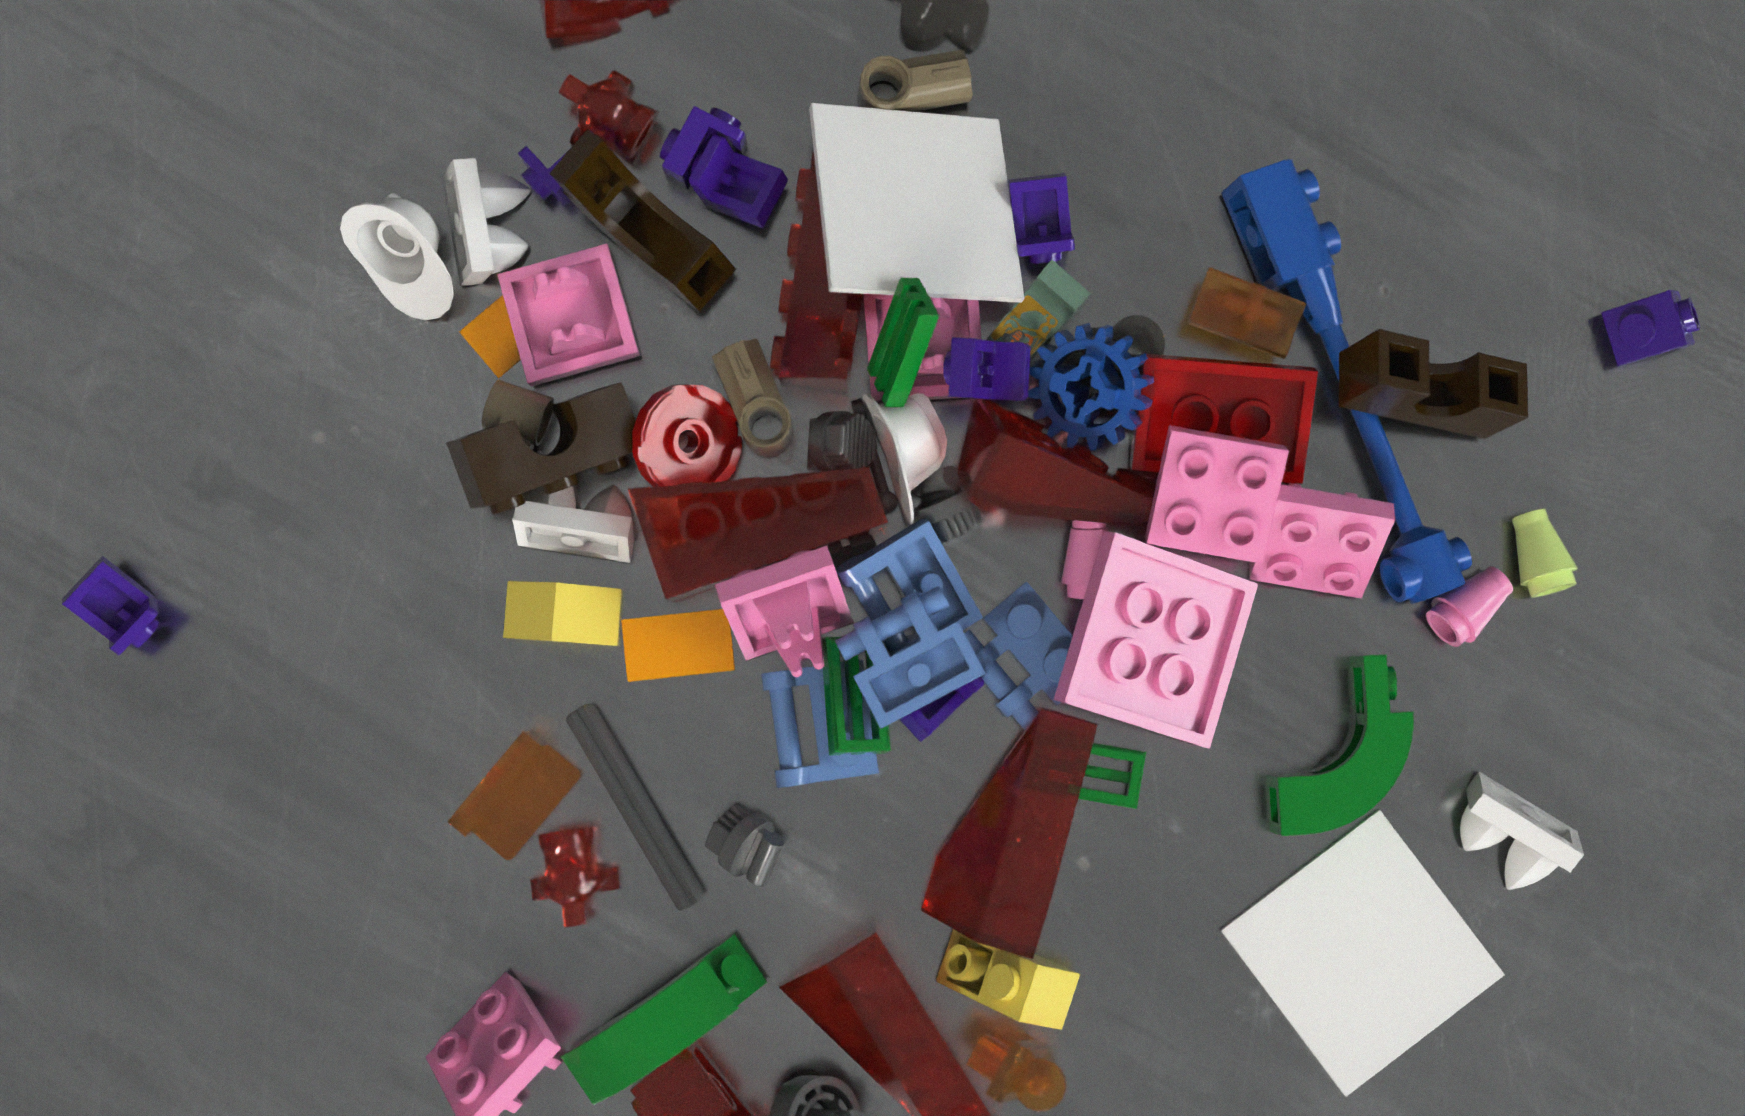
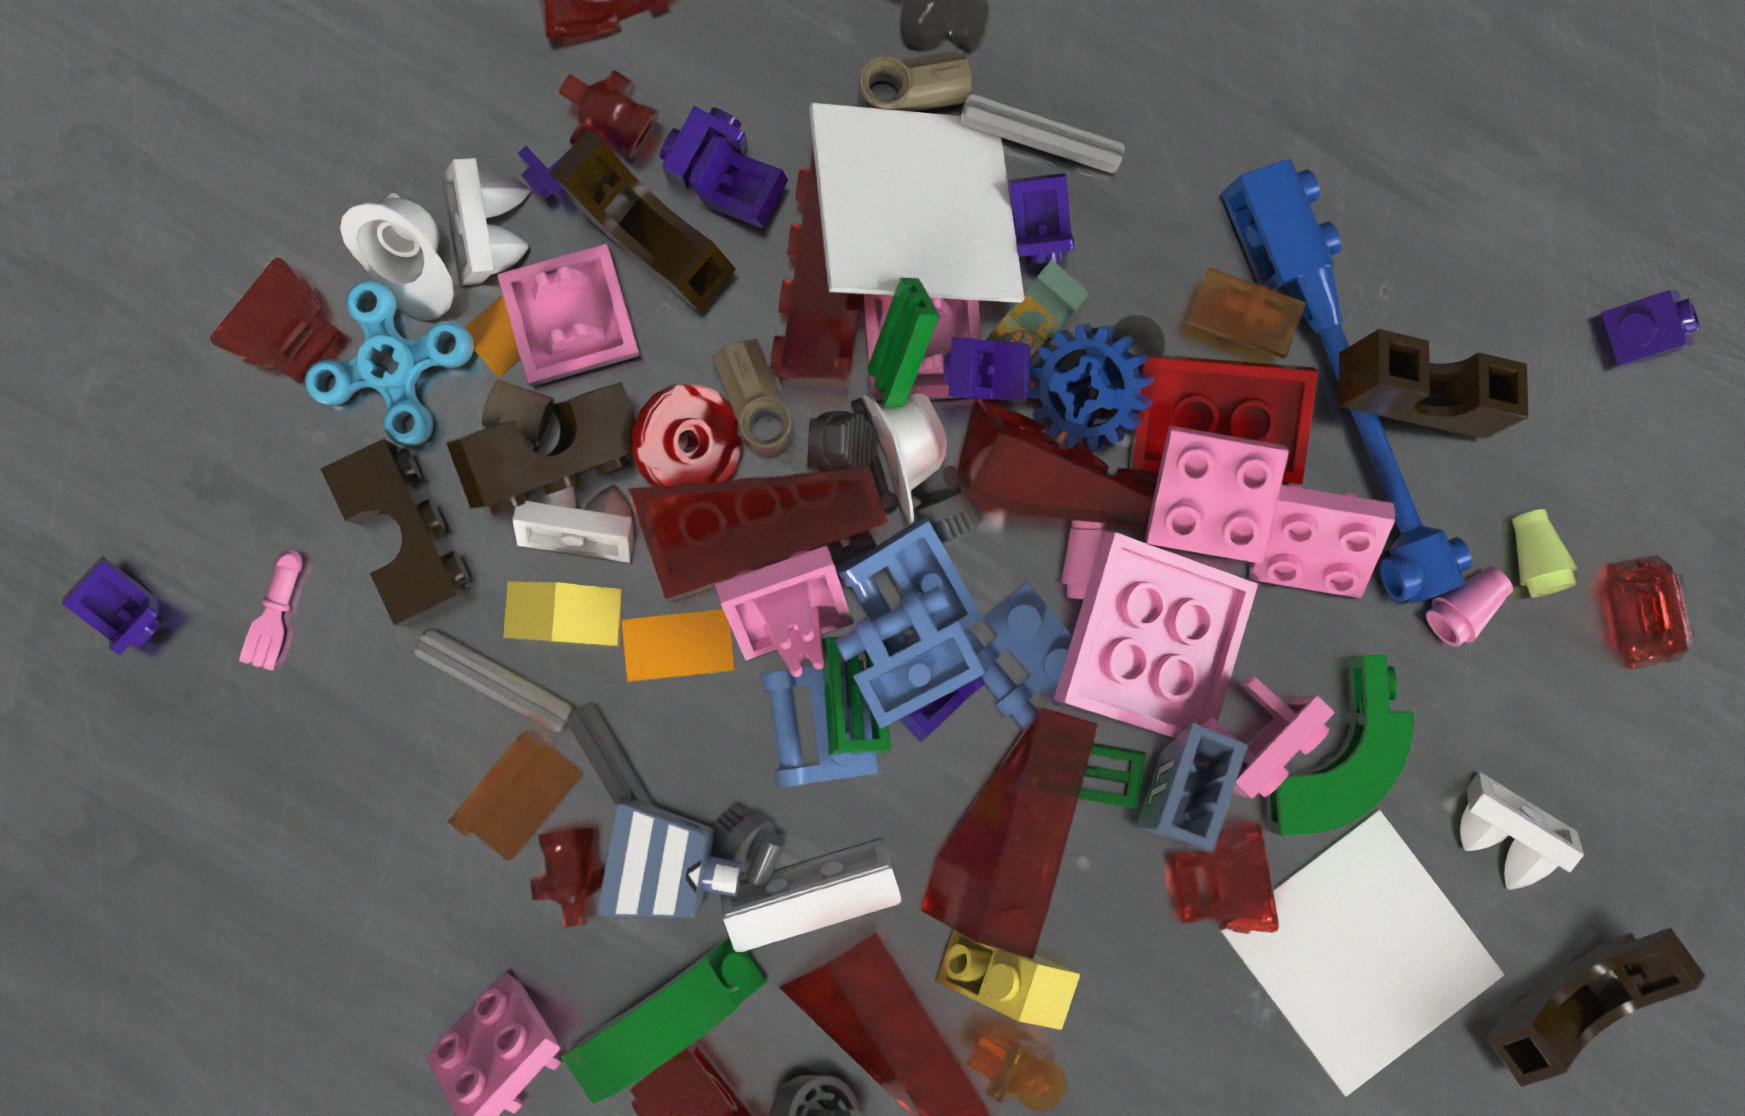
(267, 631): none -> bright pink piece
(272, 318): none -> clear red piece
(367, 370): none -> medium azure gear
(423, 573): none -> dark brown arch
(493, 680): none -> light grey axle
(661, 865): none -> torso
(811, 896): none -> white slope
(1042, 132): none -> light grey axle
(1192, 796): none -> sand blue torso
(1238, 883): none -> clear red piece
(1293, 728): none -> bright pink plate
(1583, 998): none -> dark brown arch
(1650, 611): none -> clear red piece

